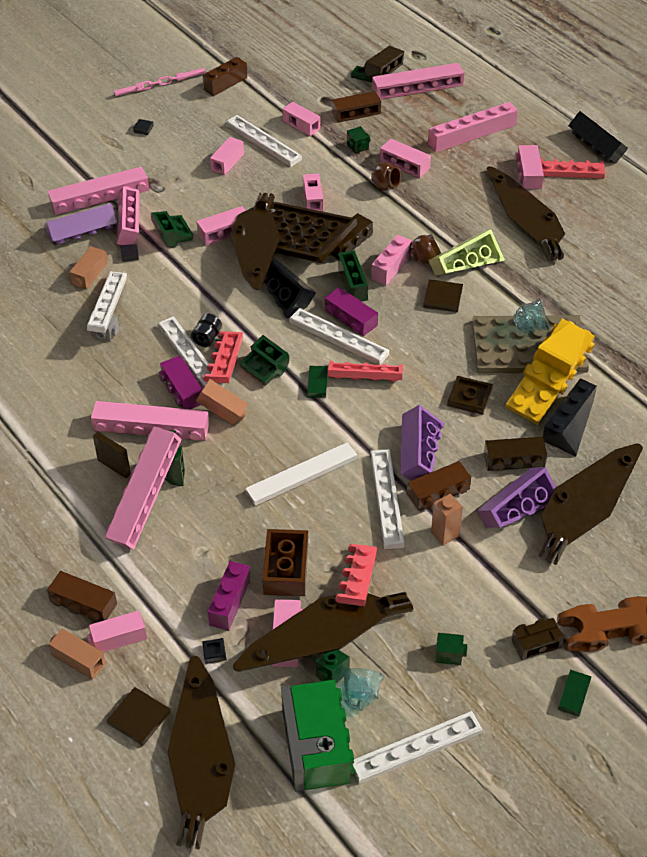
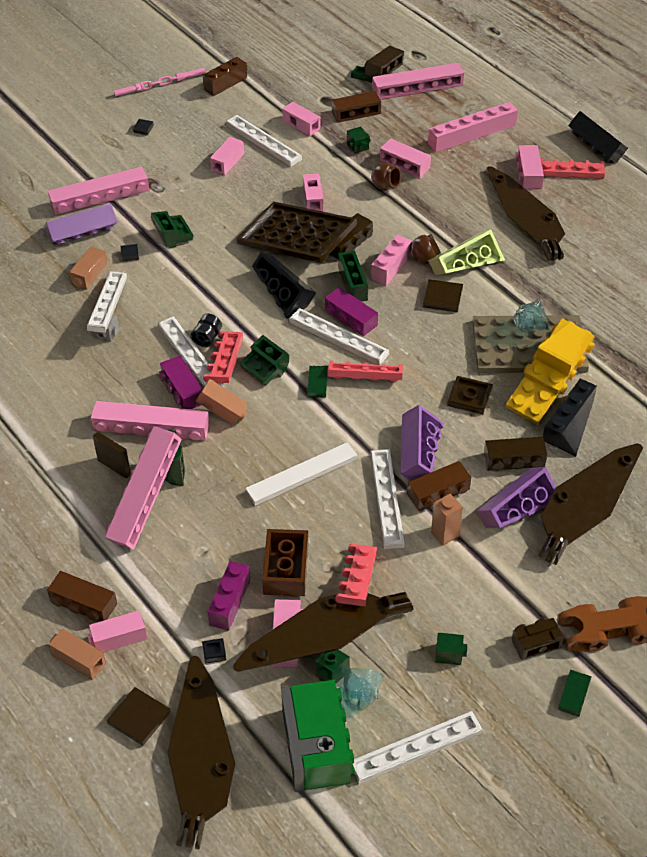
(128, 216): bright pink brick -> none
(218, 226): bright pink brick -> none
(256, 240): dark brown wing -> none

